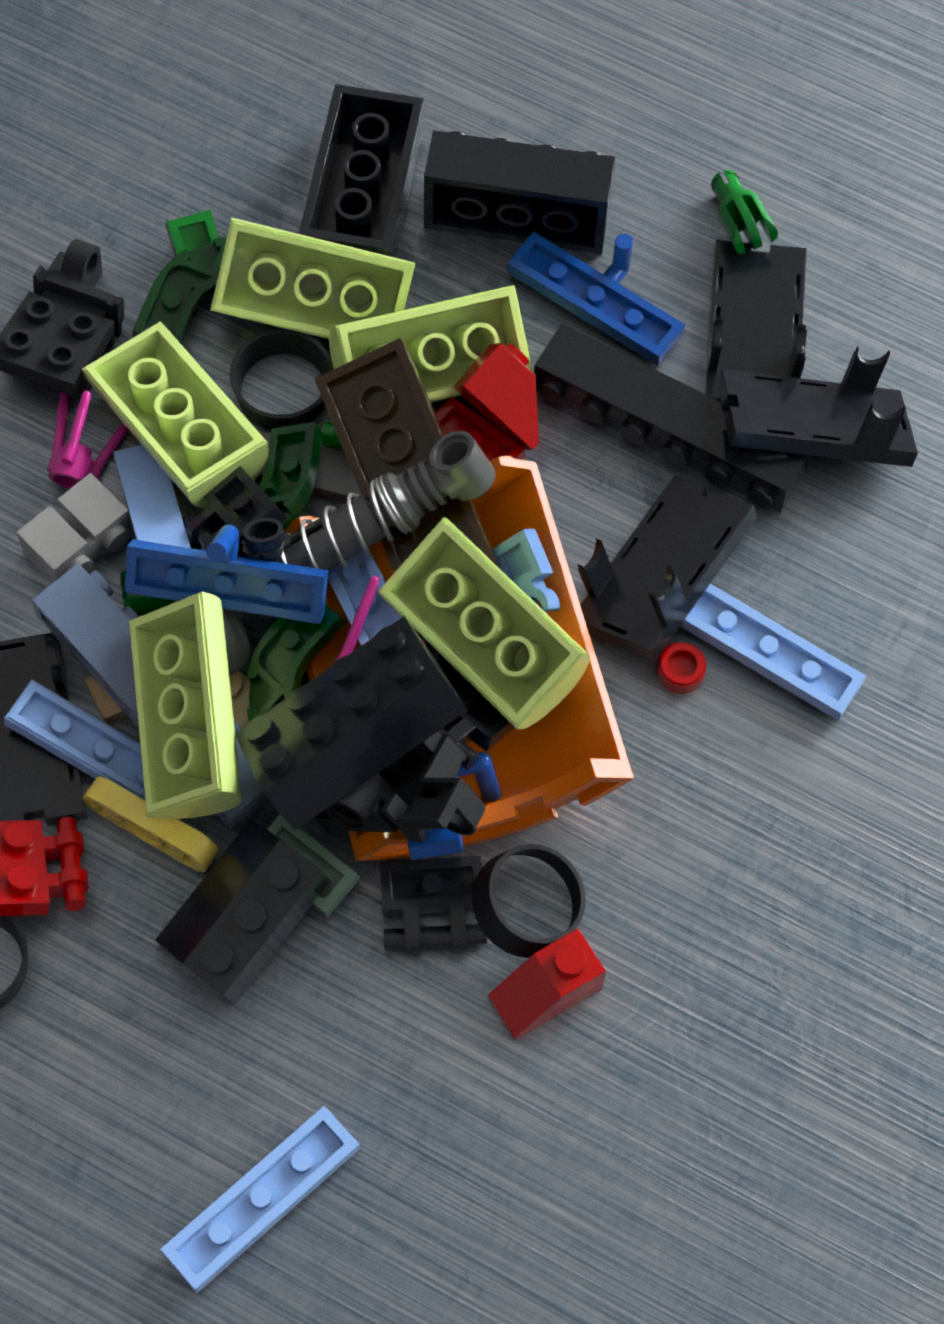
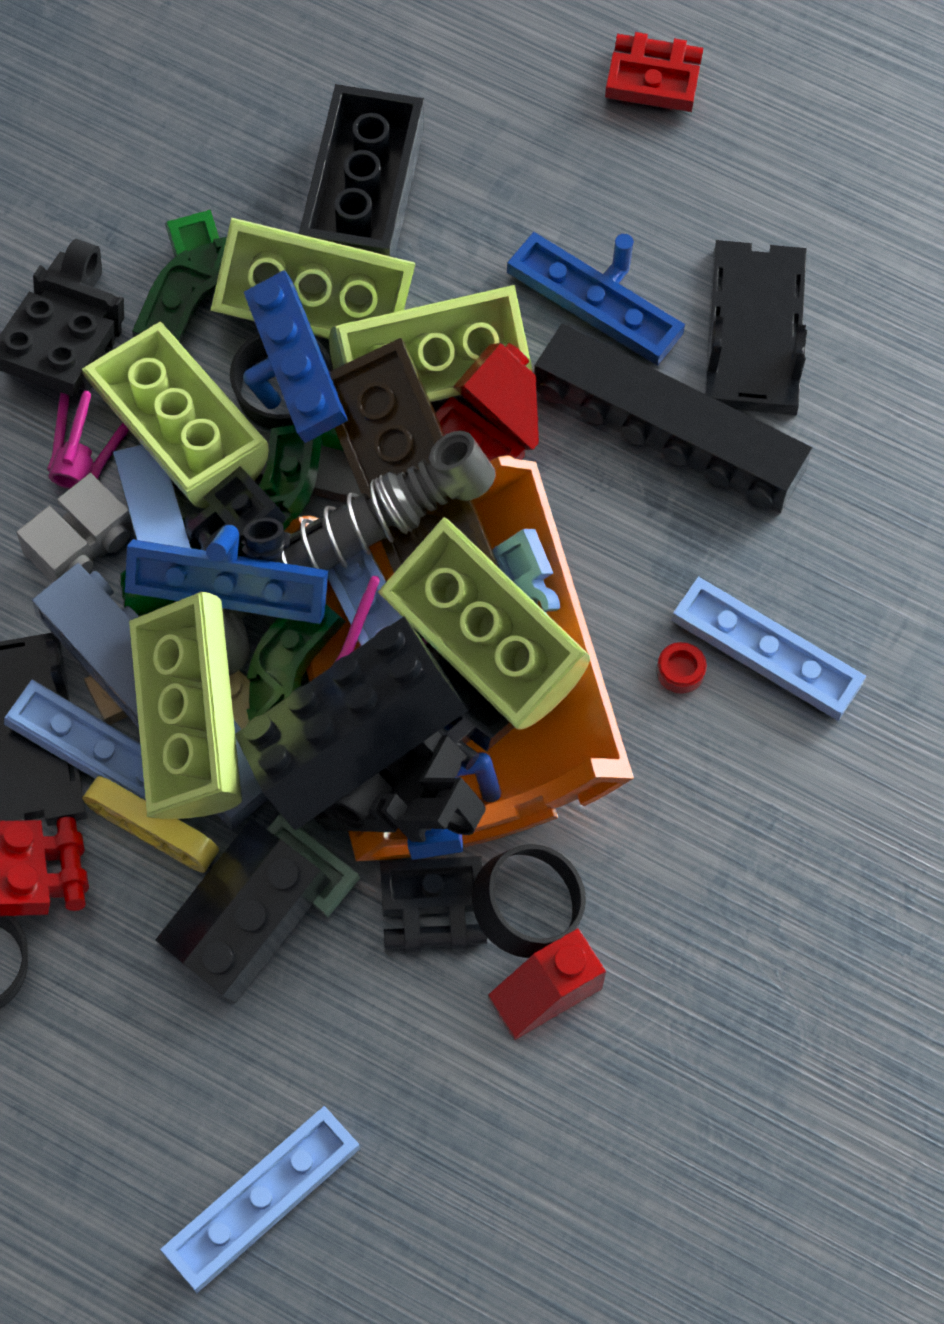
(292, 359): none -> blue plate
(516, 189): black brick -> none
(654, 80): none -> red plate
(662, 567): black piece -> none
(741, 211): green arm -> none
(820, 416): black piece -> none

